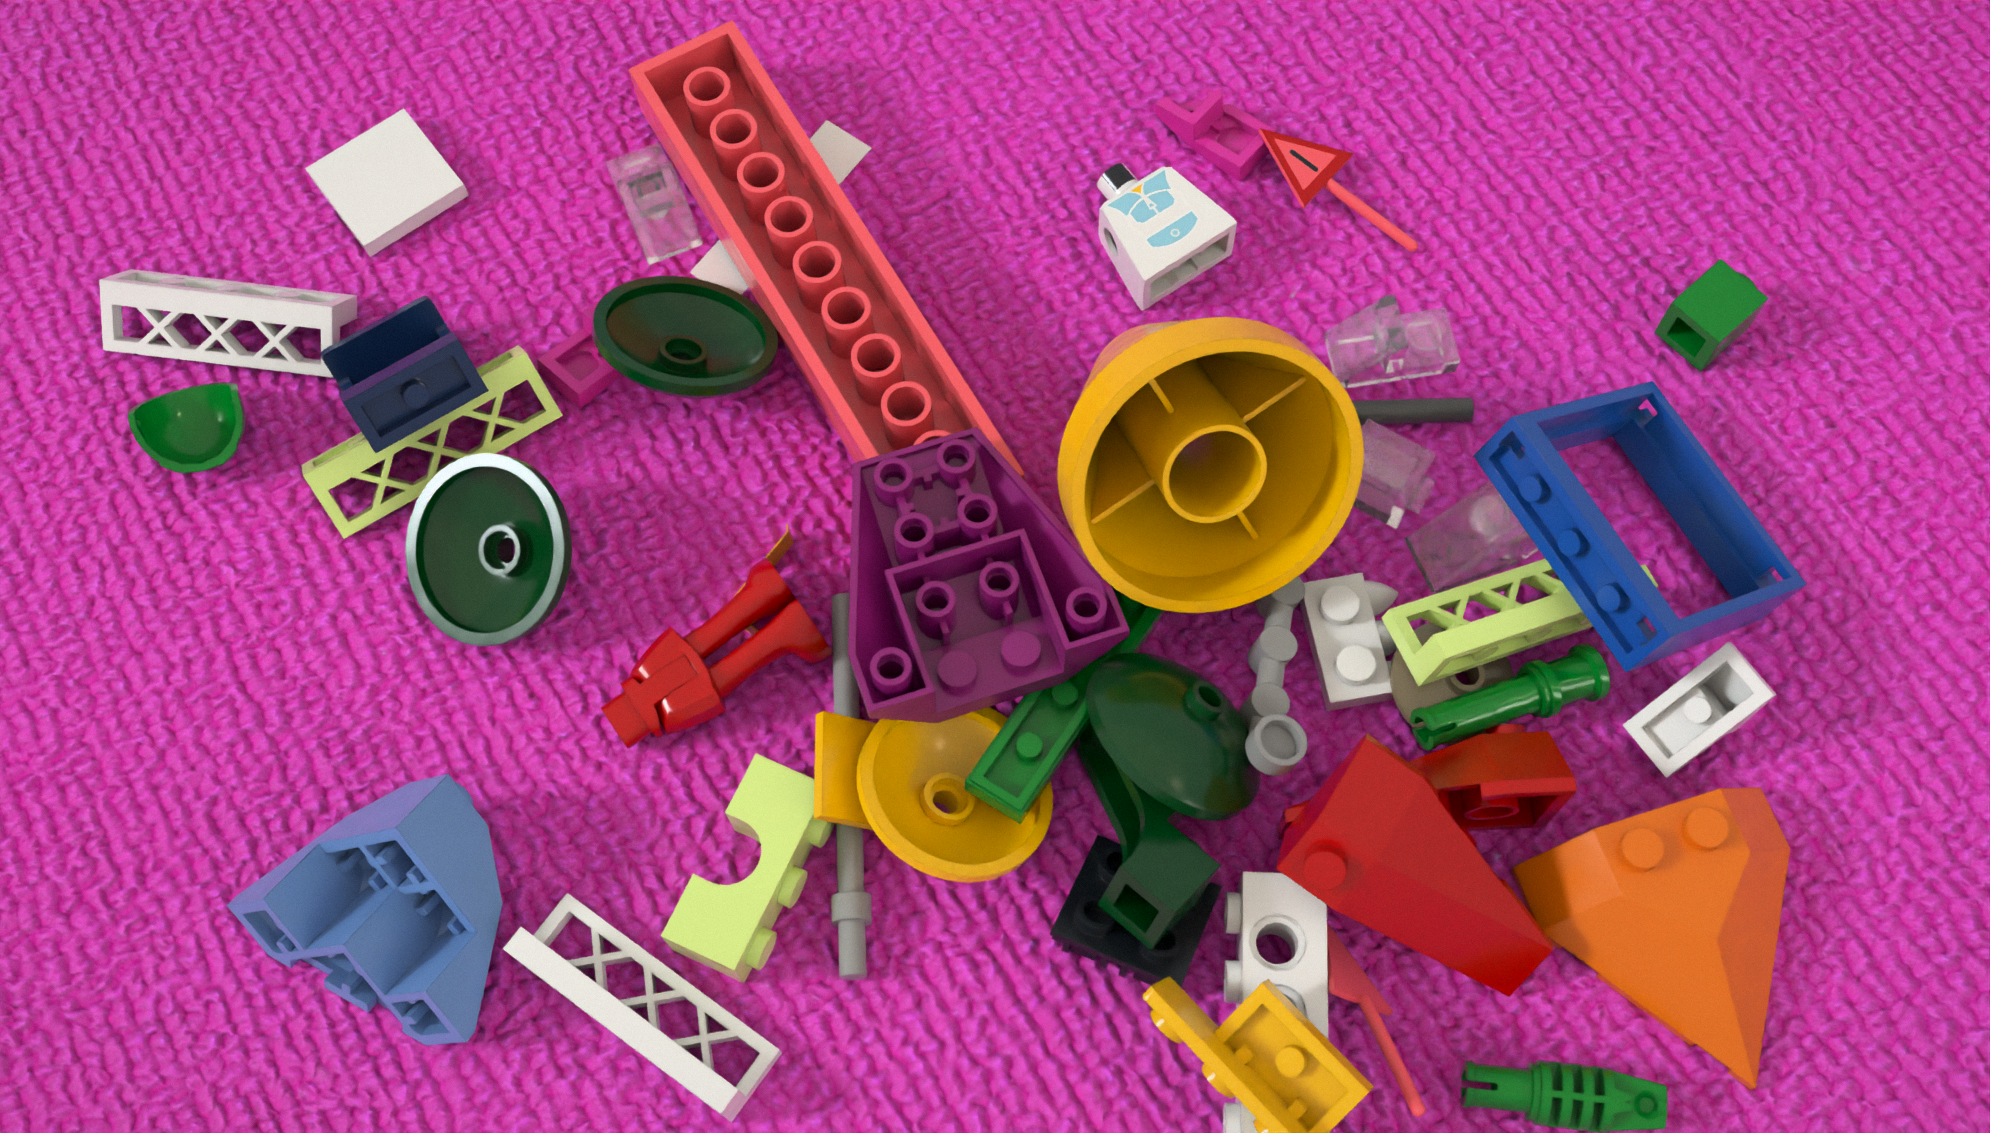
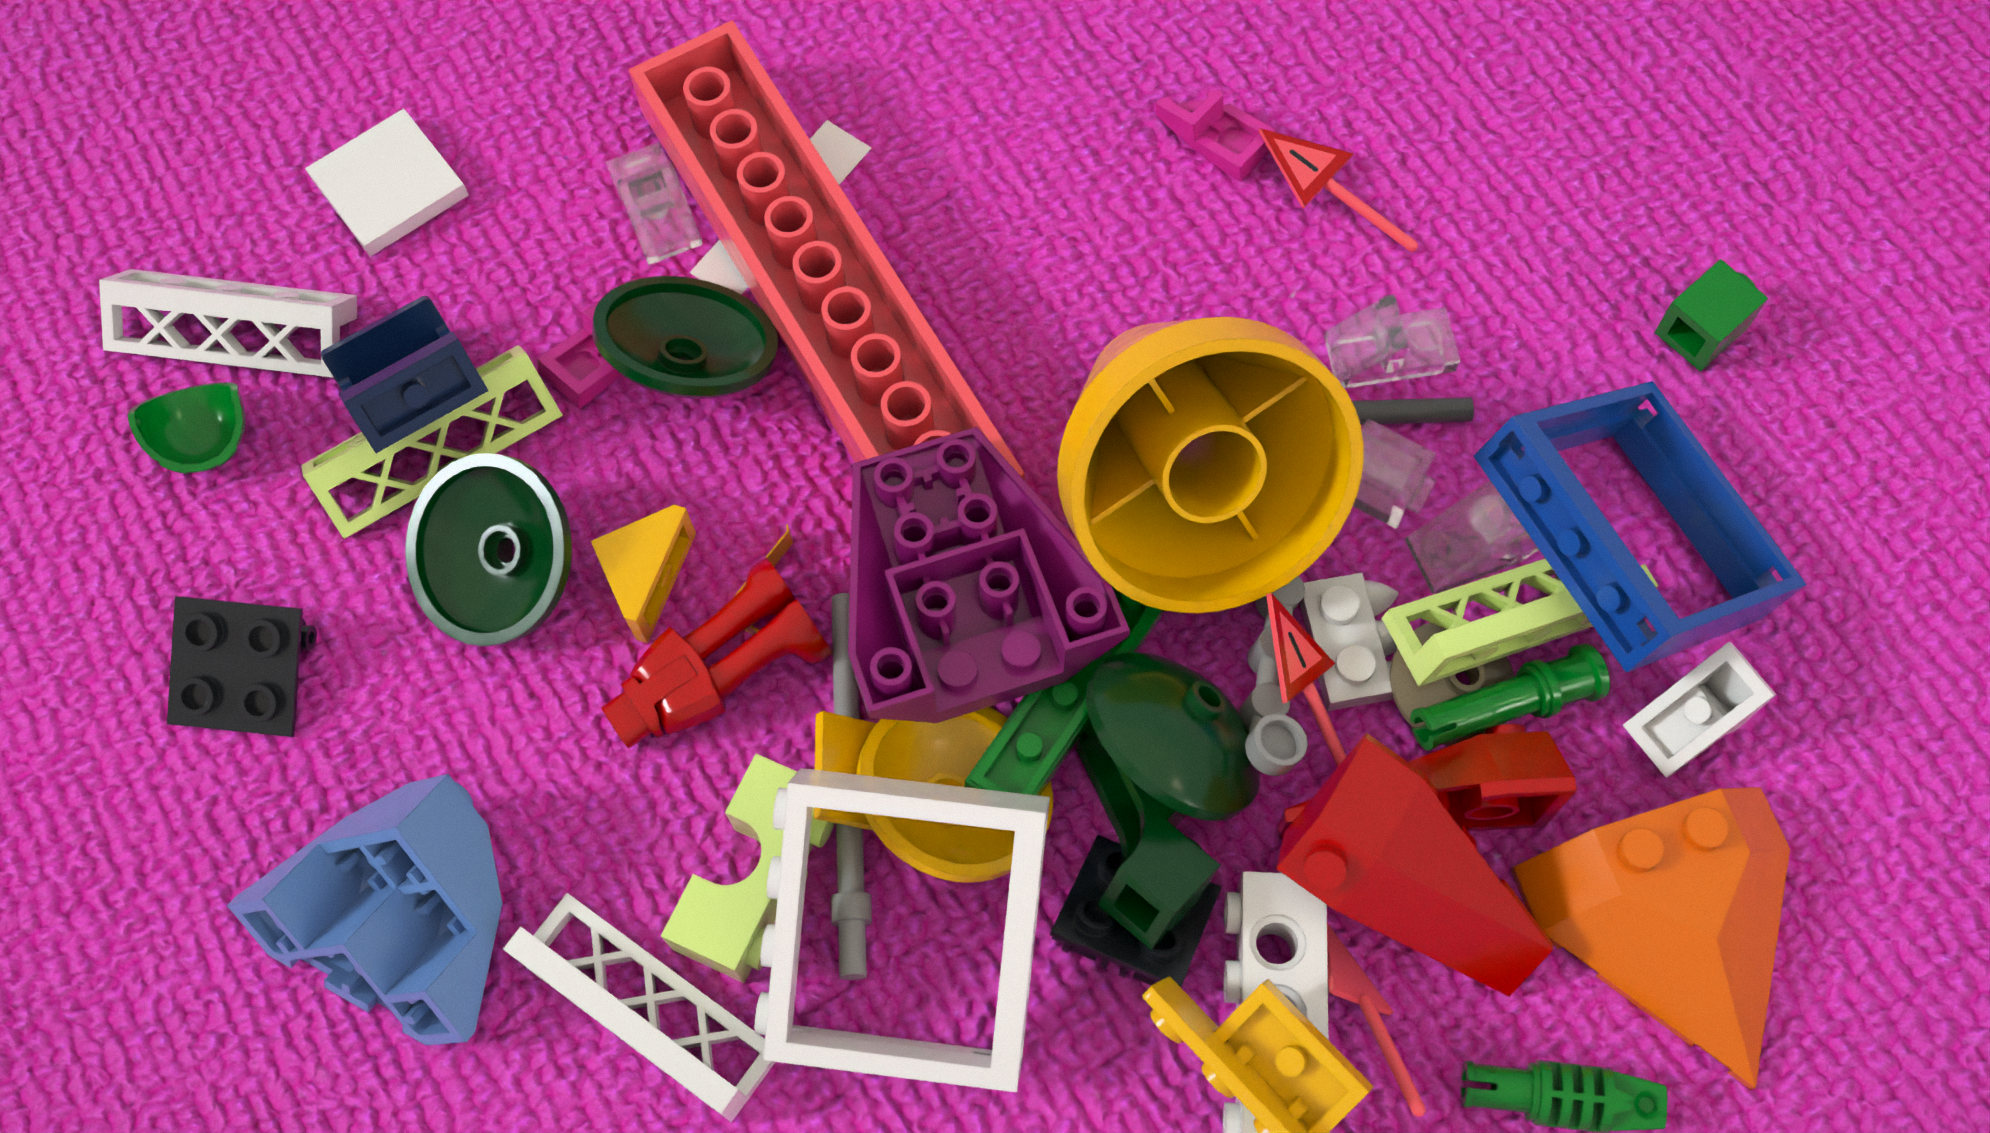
(236, 665): none -> black hinge
(644, 564): none -> yellow slope
(781, 942): none -> white window
(1160, 231): white torso -> none
(1298, 666): none -> coral piece

